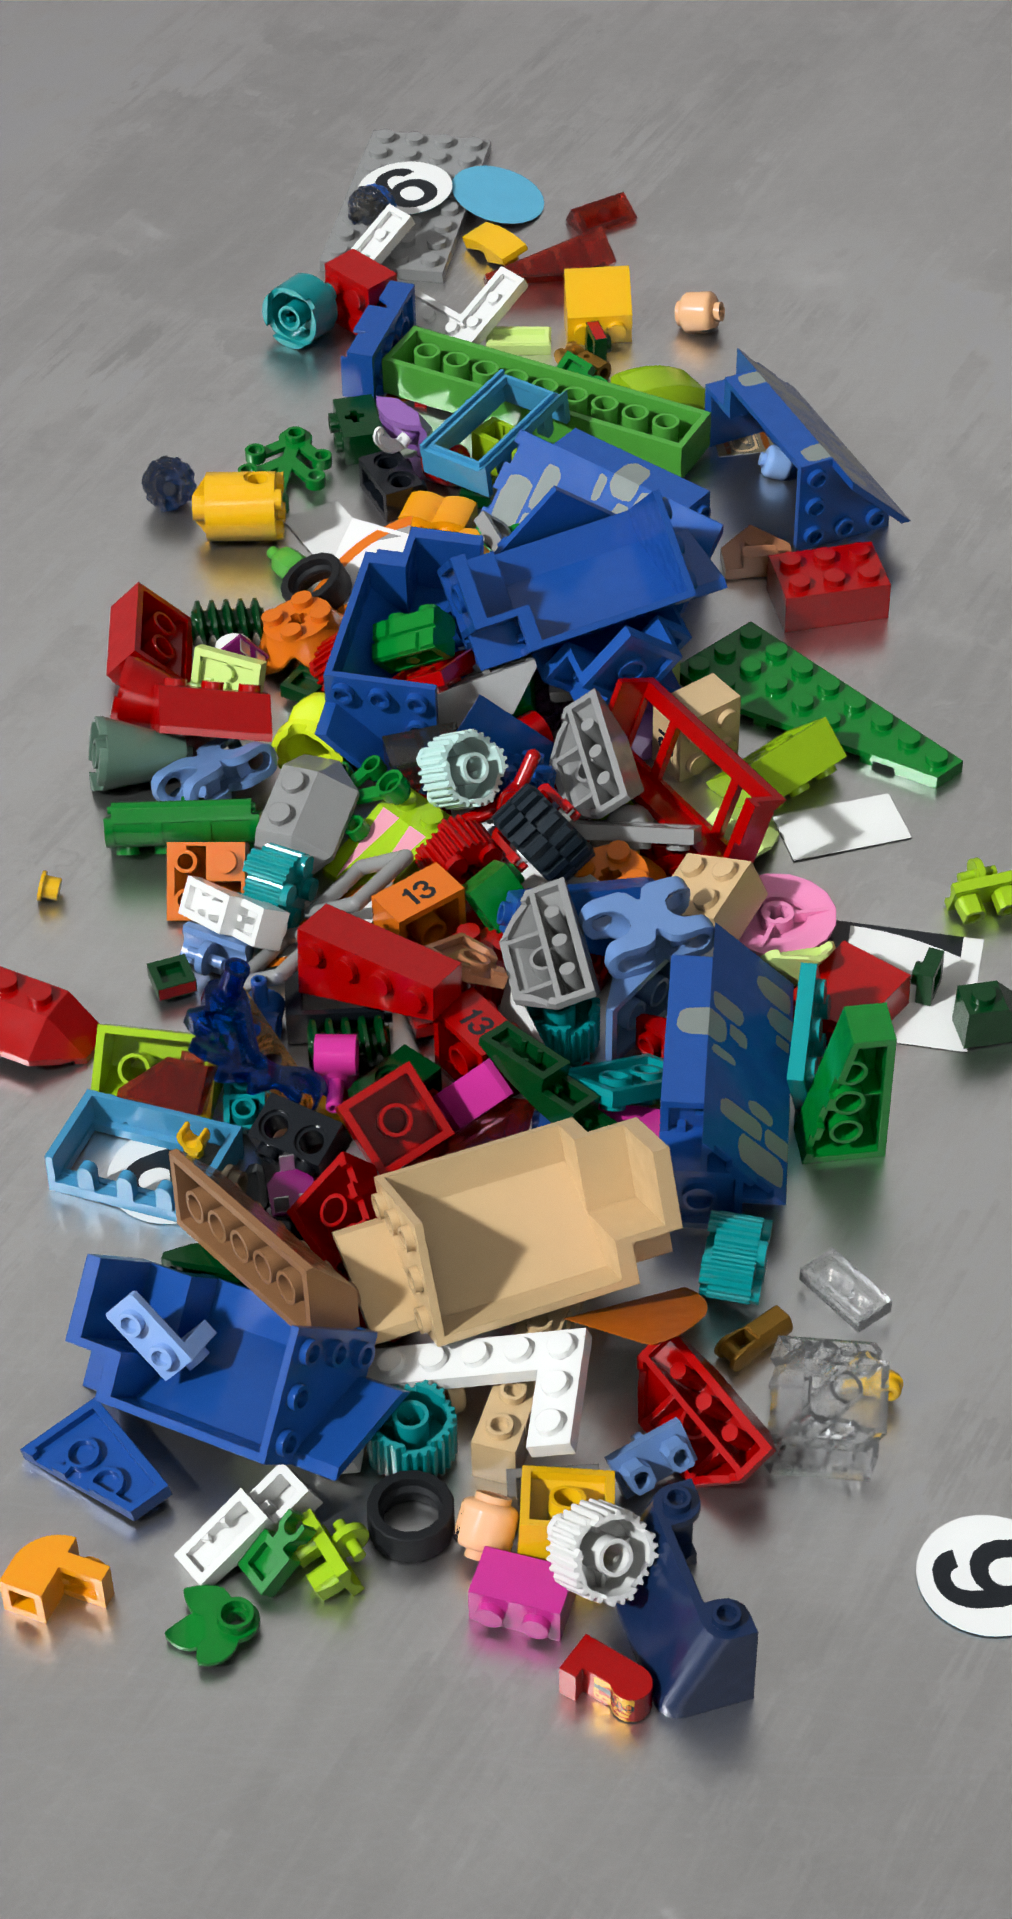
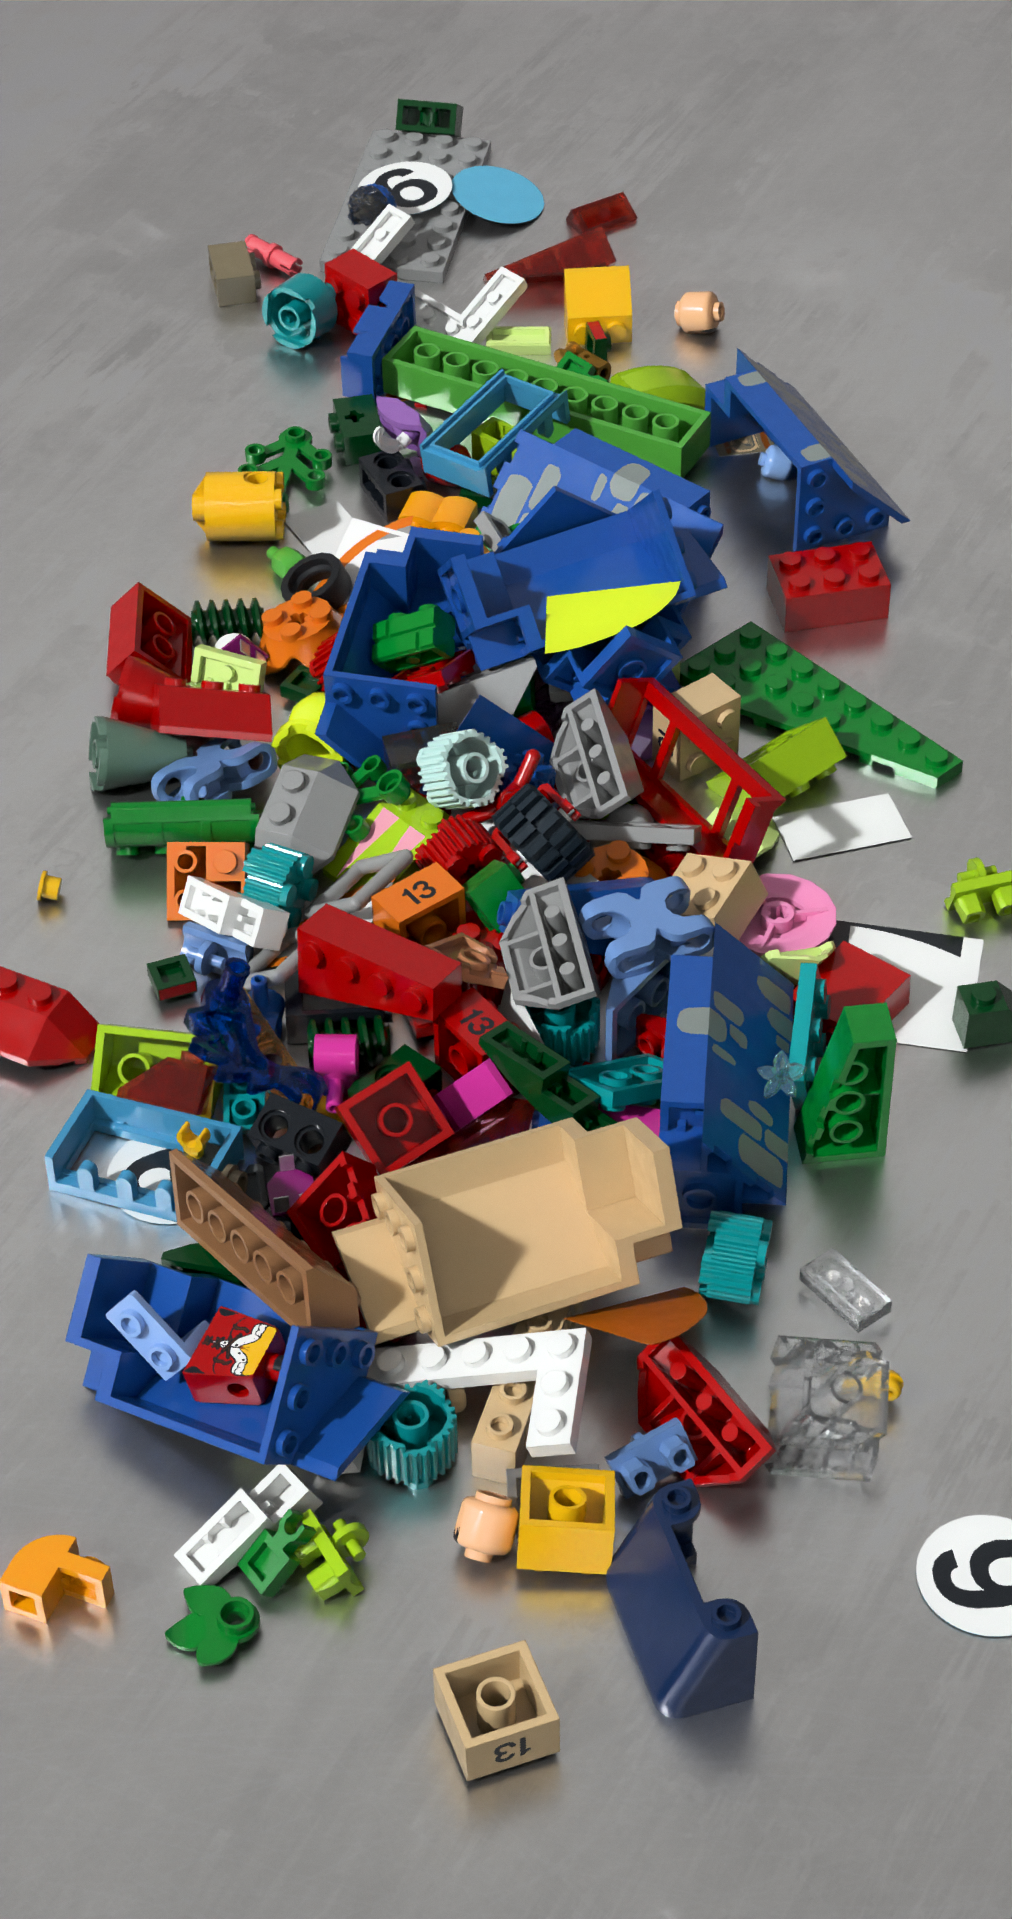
(100, 1461): blue wing -> none
(168, 483): clear smoke piece -> none
(233, 273): none -> dark tan brick
(235, 1360): none -> red torso
(273, 255): none -> coral pin
(410, 1545): black tyre -> none
(429, 117): none -> dark green brick
(496, 243): yellow slope -> none
(496, 1710): none -> tan brick
(518, 1595): dark pink brick -> none
(596, 615): none -> neon yellow sticker
(600, 1551): white brick -> none
(608, 1679): red leg -> none
(748, 553): nougat plate -> none
(756, 1337): pearl gold bar -> none
(781, 1075): none -> clear light blue plant
(928, 975): dark green plate -> none

